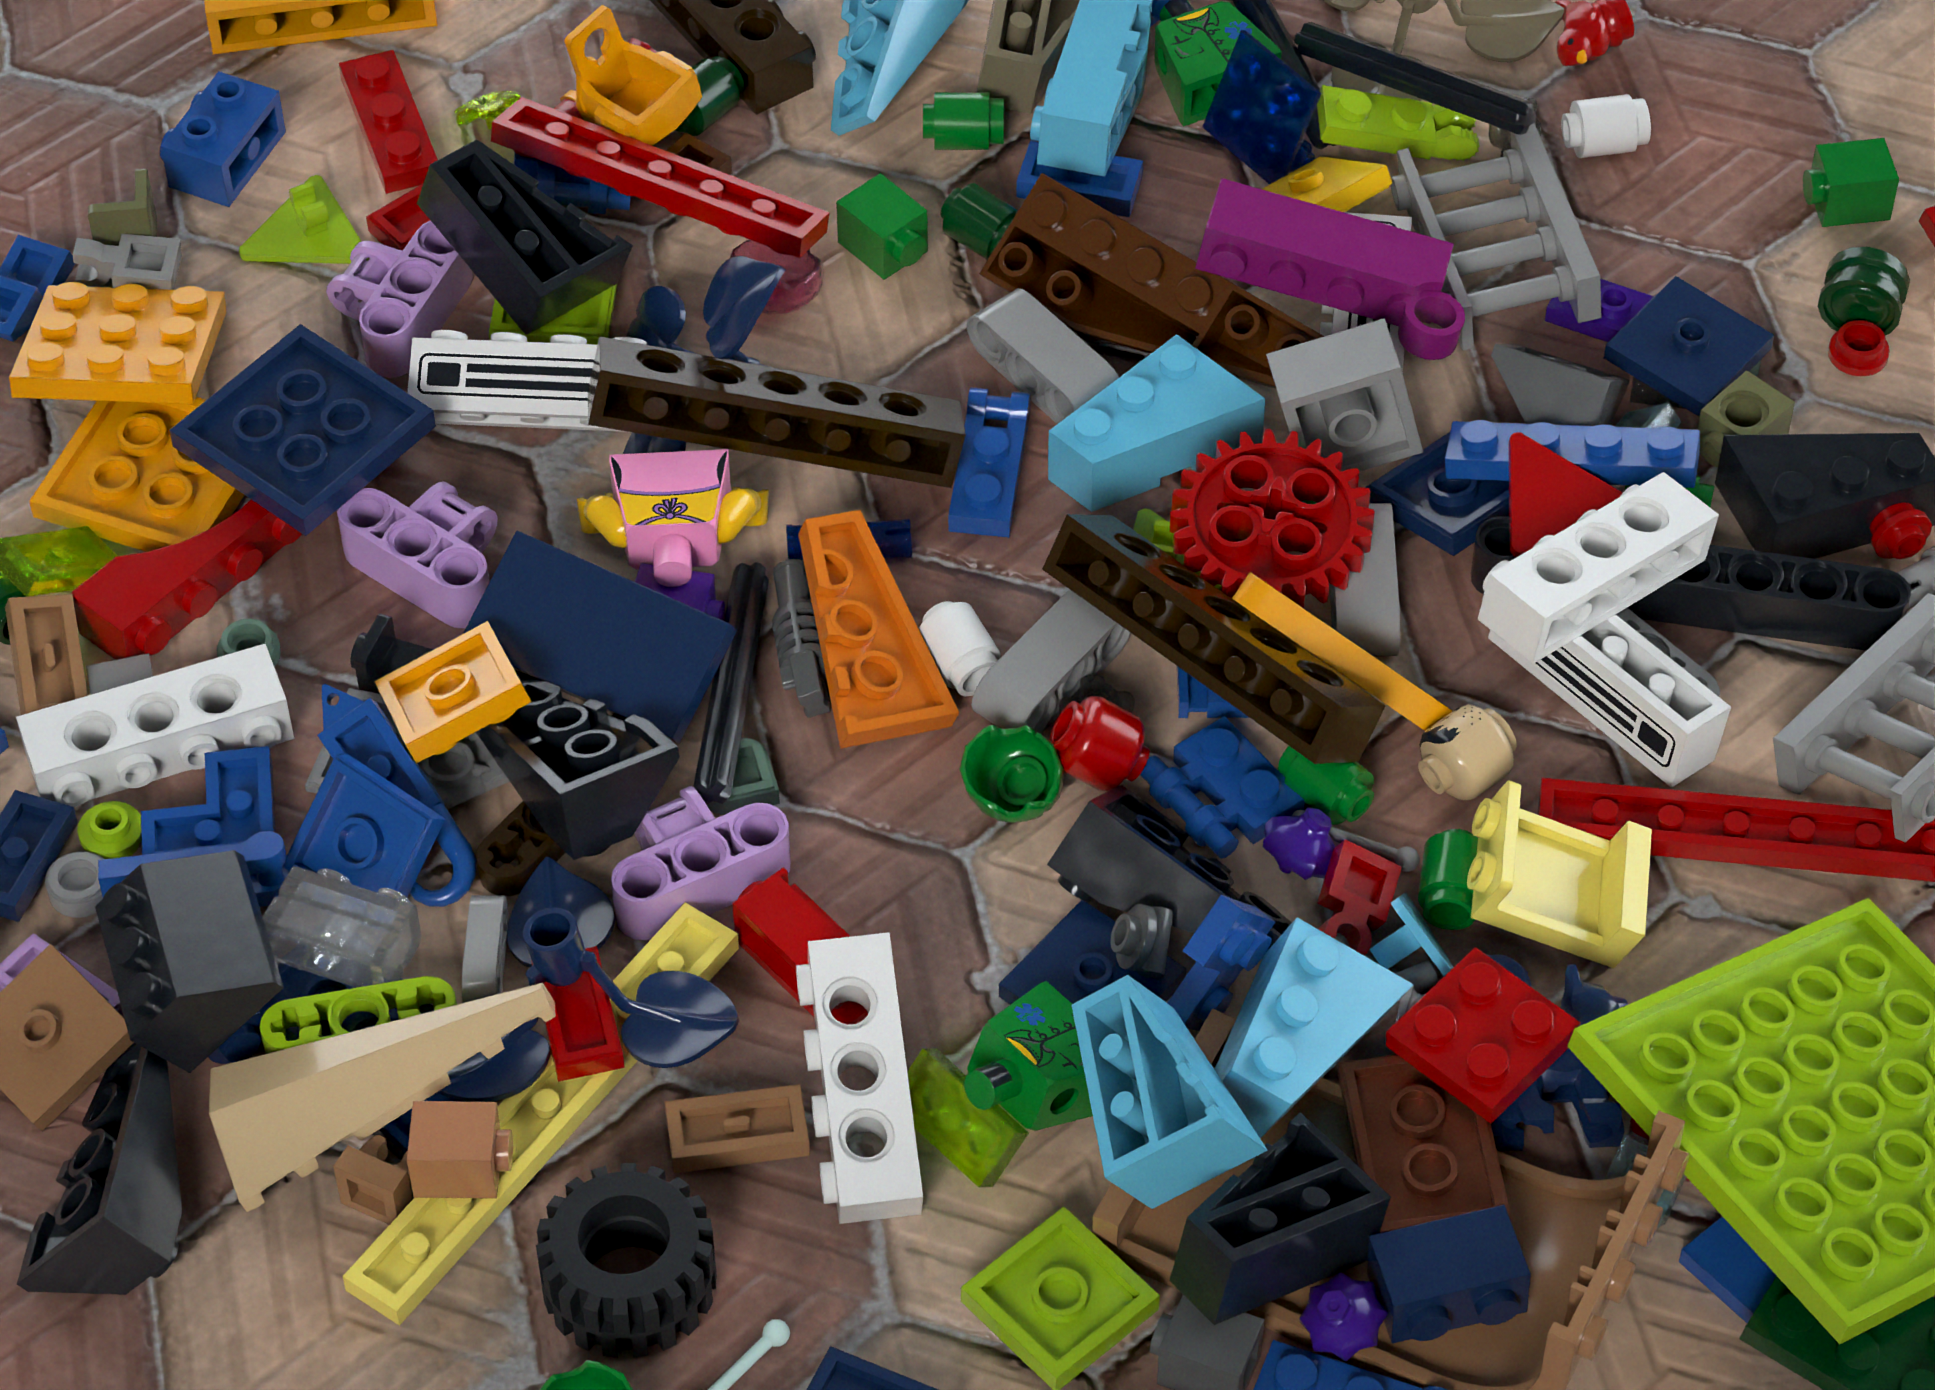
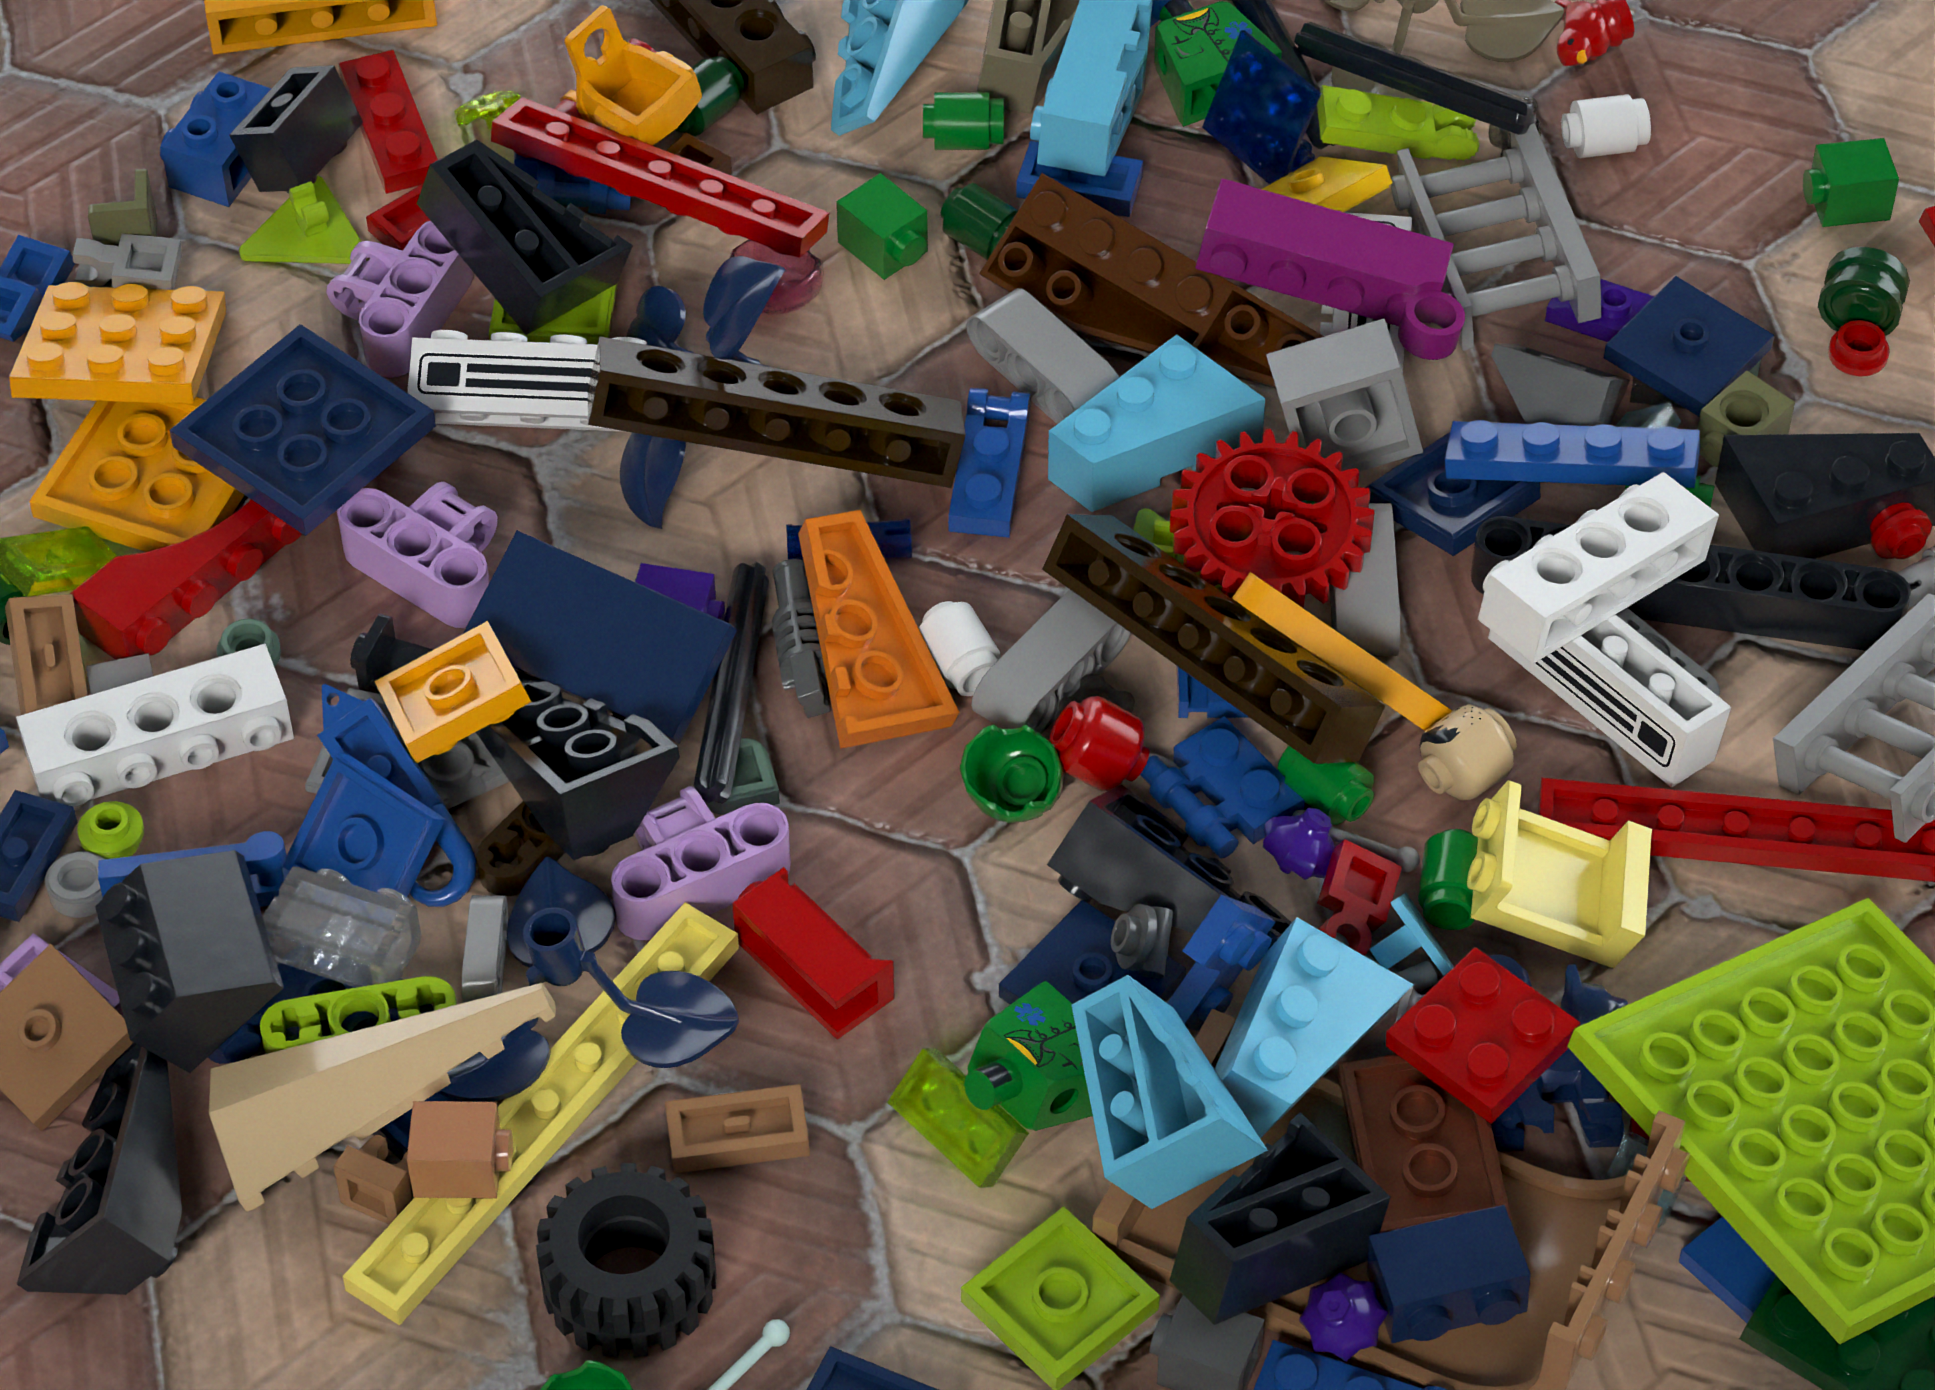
(235, 807): blue plate -> none
(296, 128): none -> black brick
(584, 1029): red tile -> none
(672, 510): torso -> none
(864, 973): white brick -> none
(1547, 492): red piece -> none

